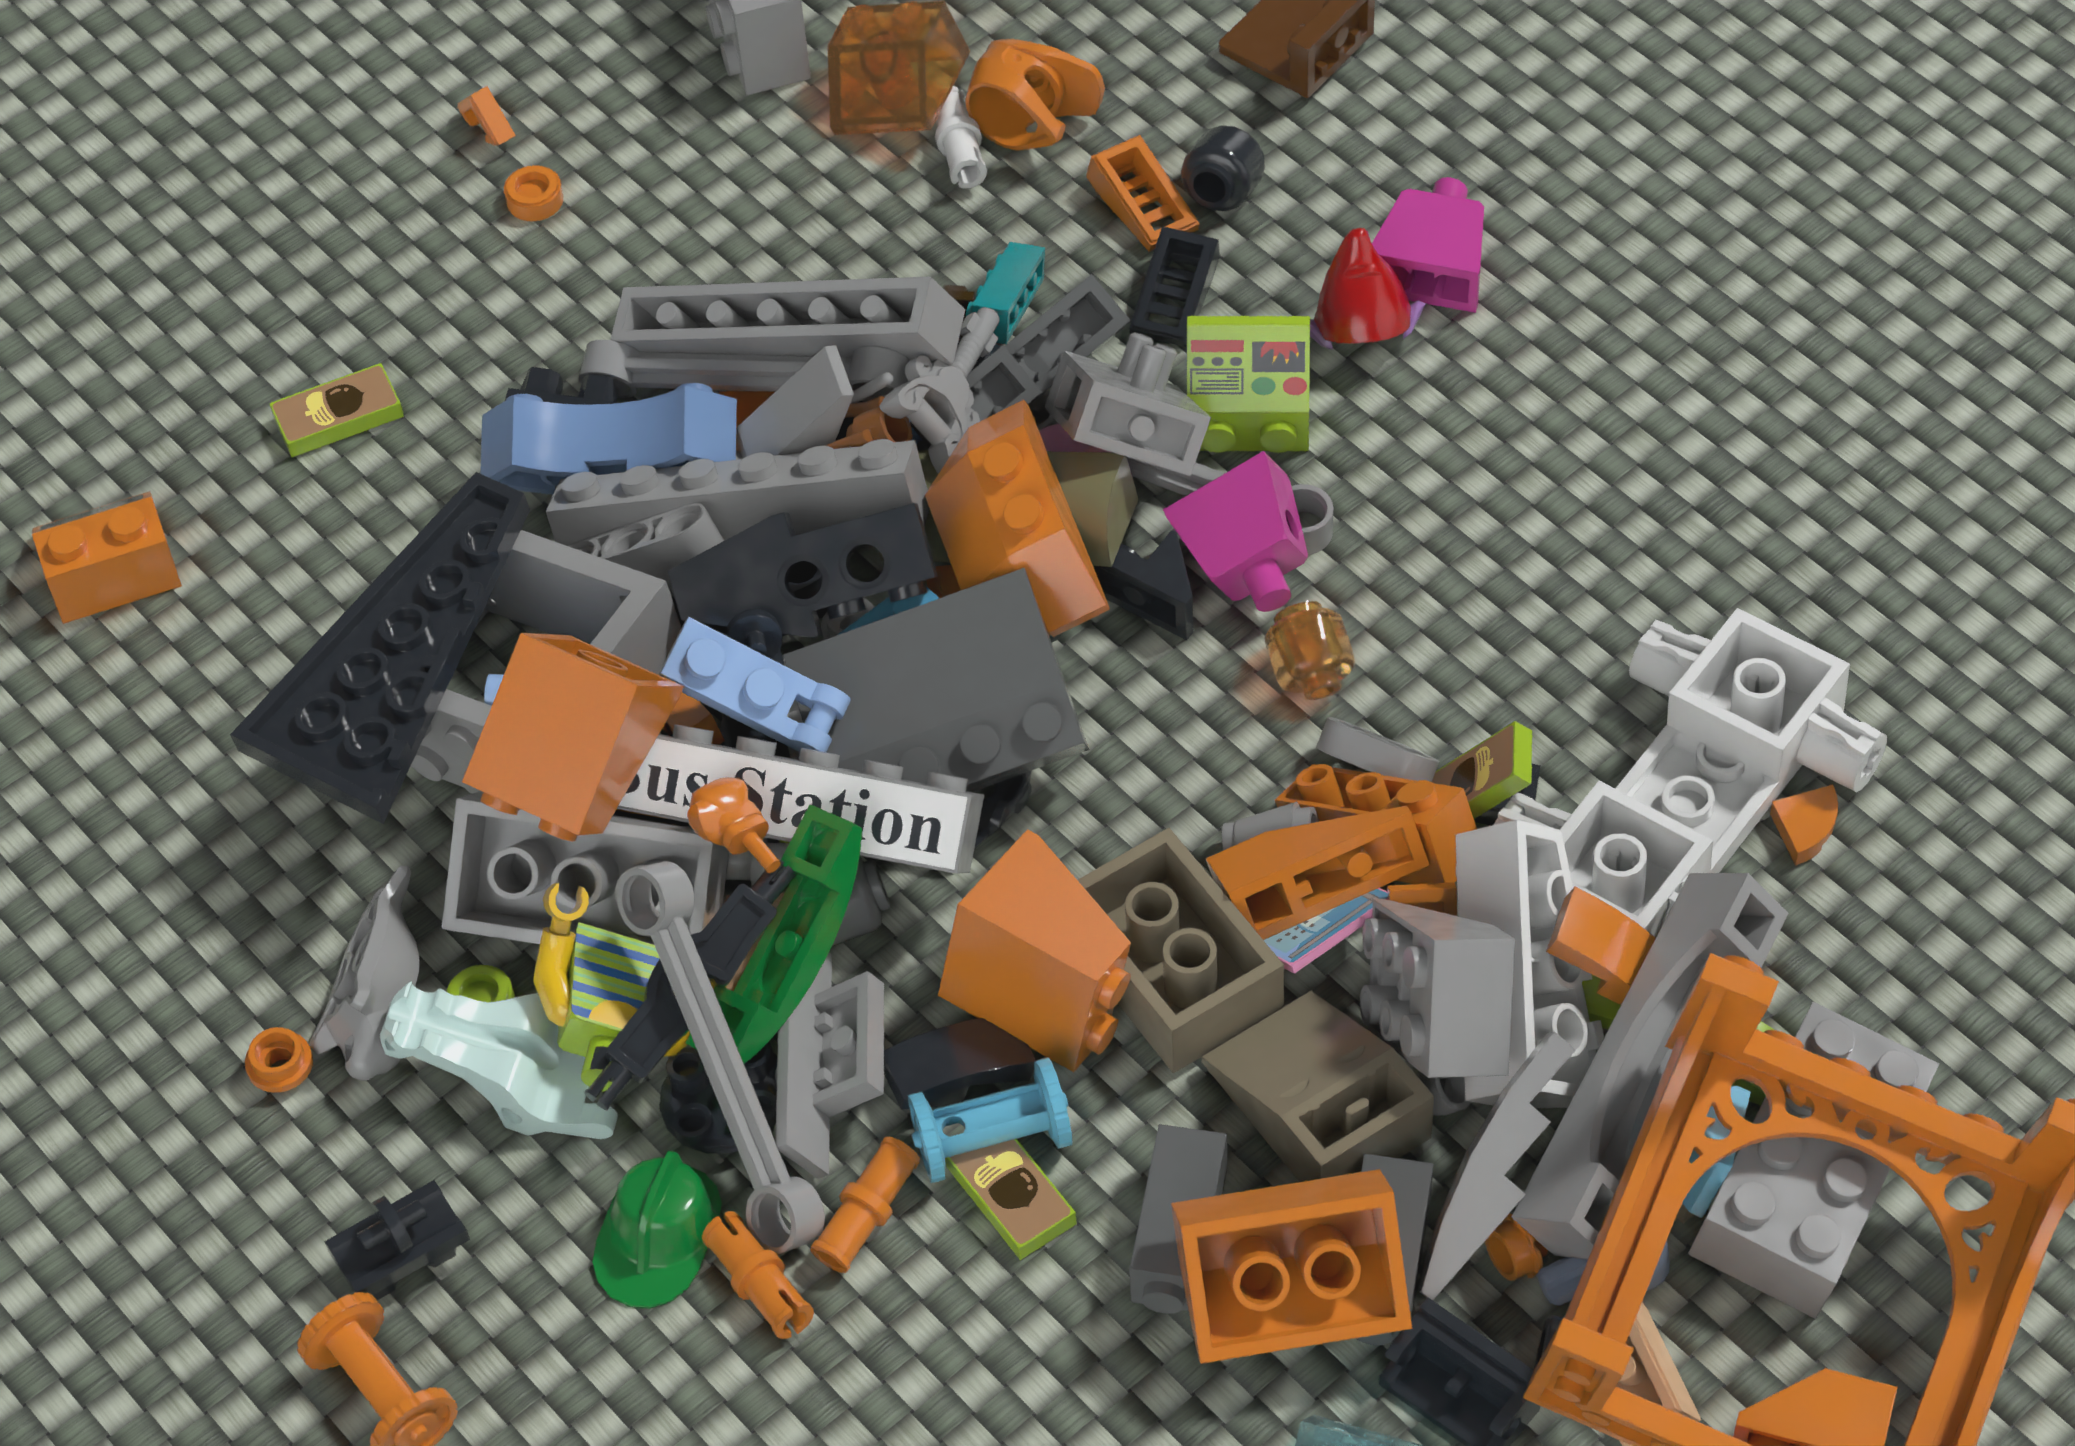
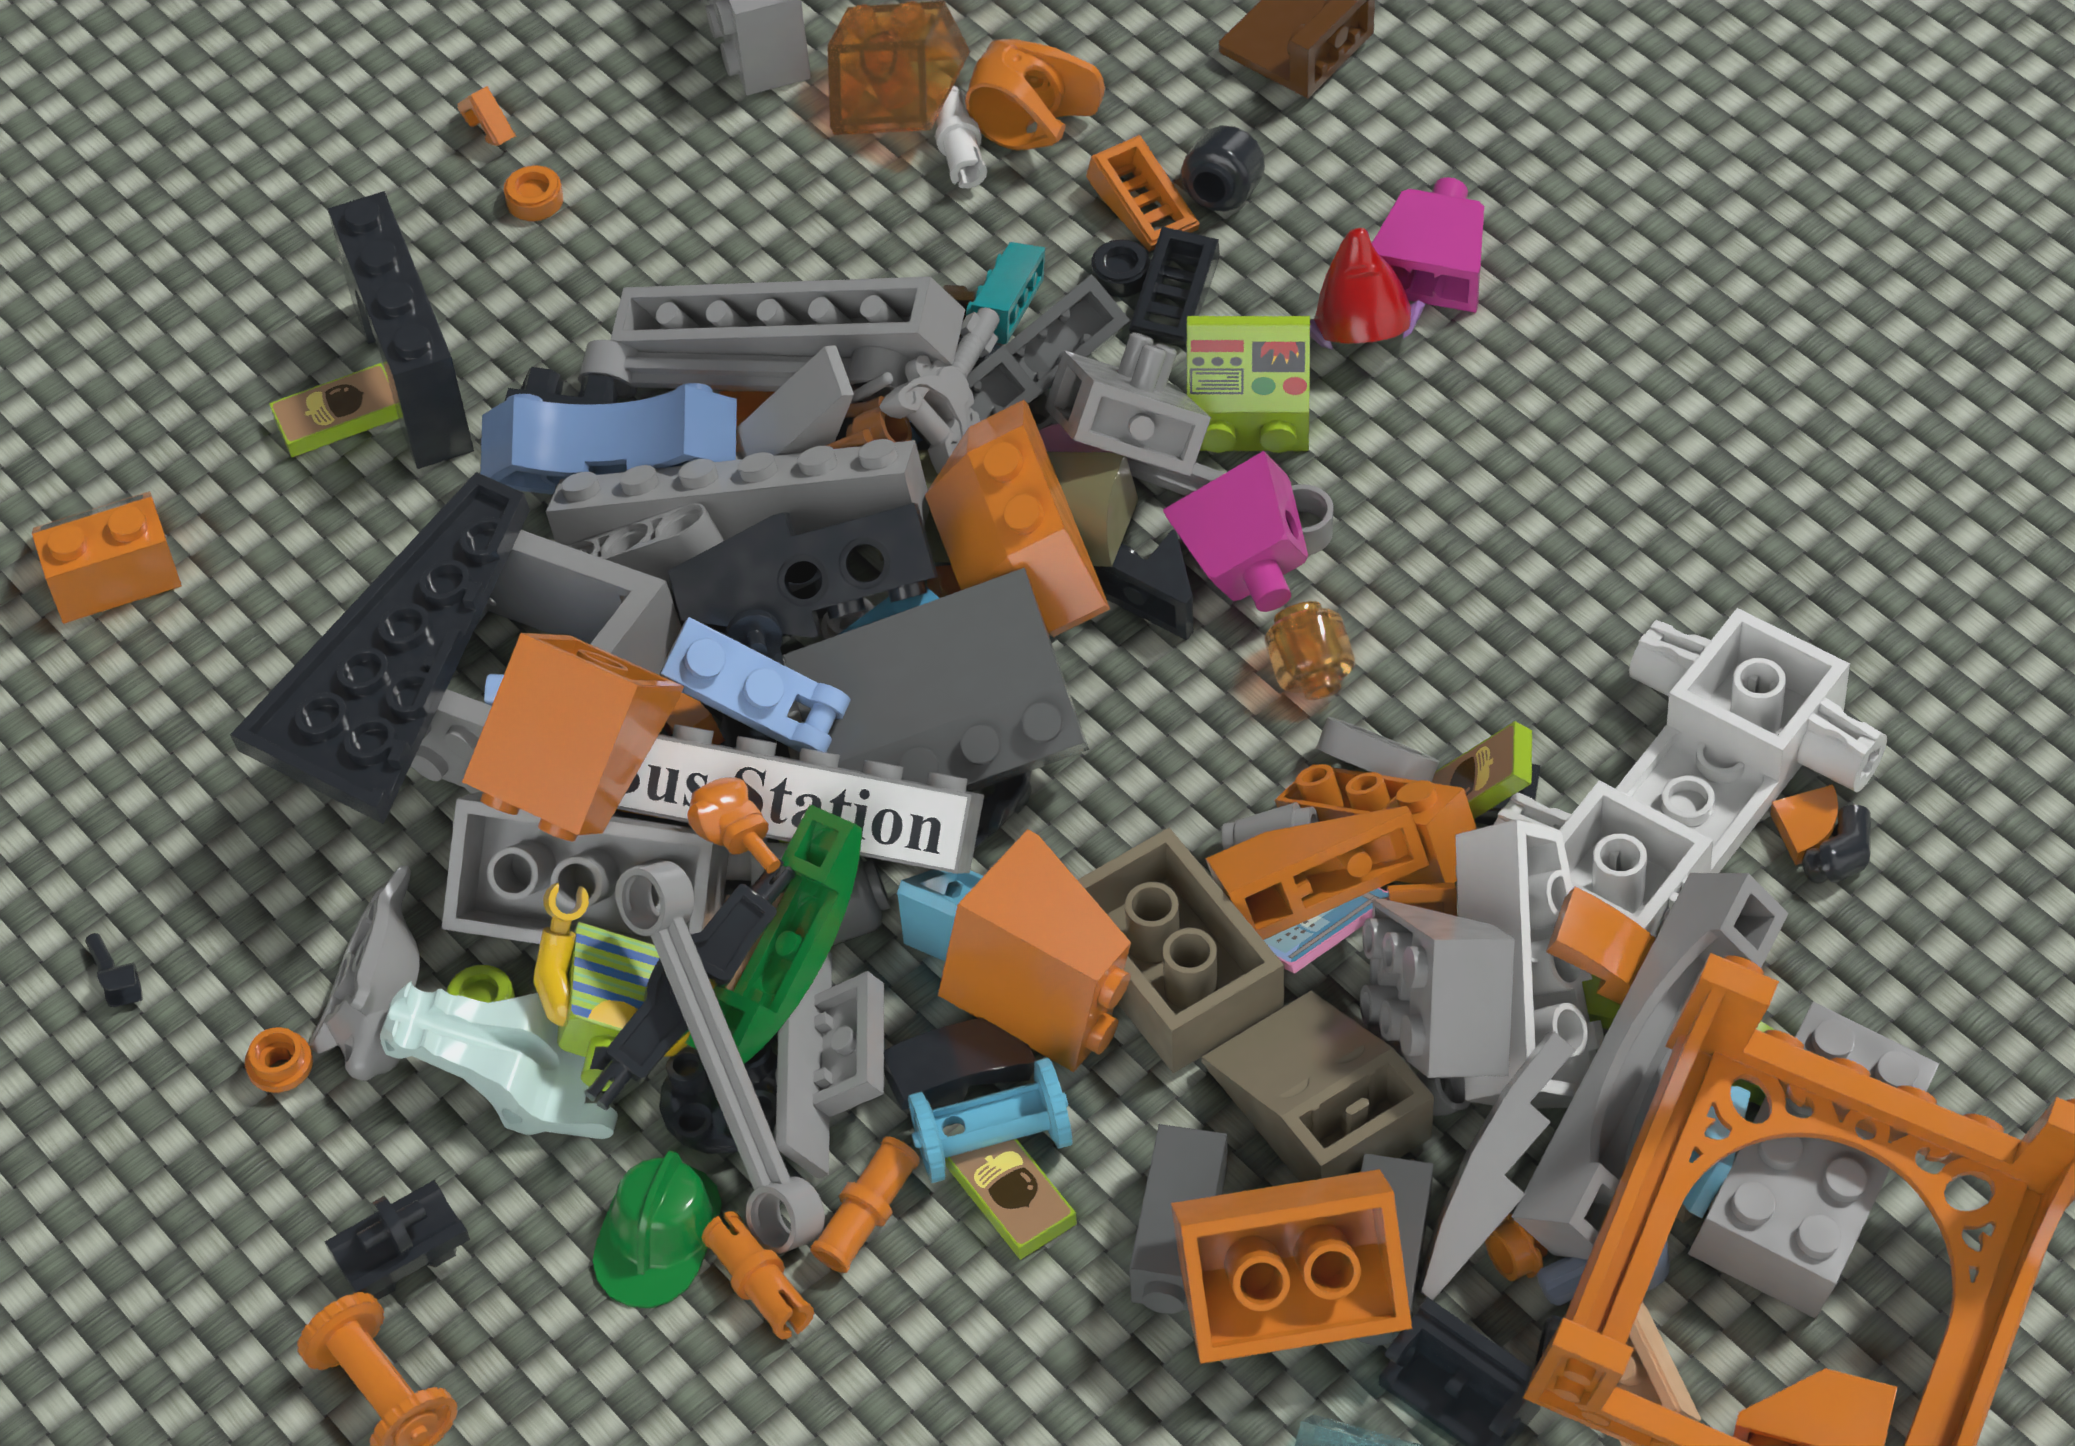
(120, 982): none -> black hand
(403, 325): none -> black arch
(930, 906): none -> medium azure slope
(1120, 267): none -> black tile
(1844, 853): none -> black arm

